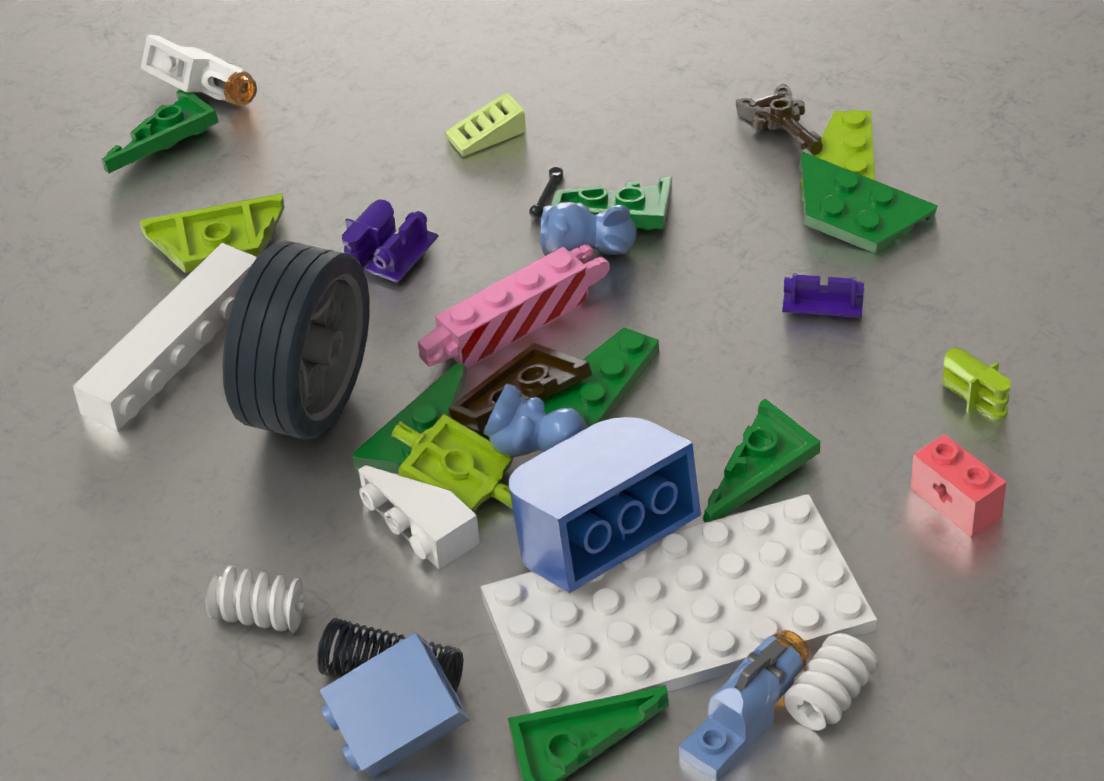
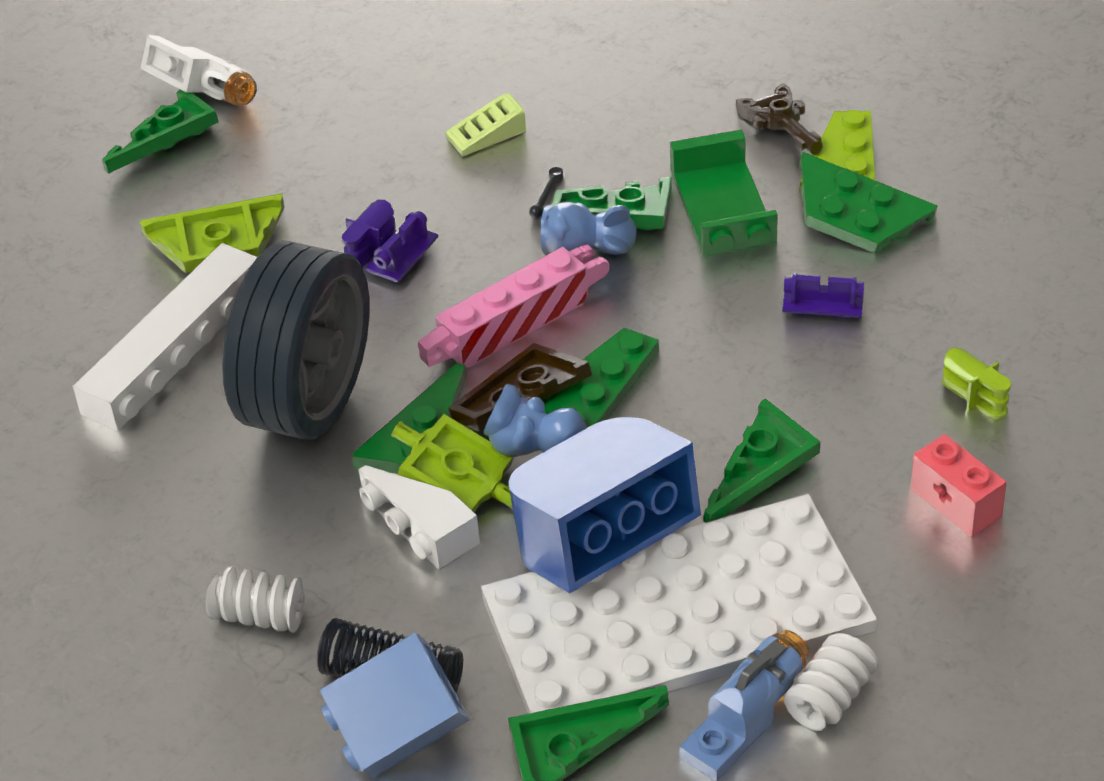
(721, 193): none -> green panel

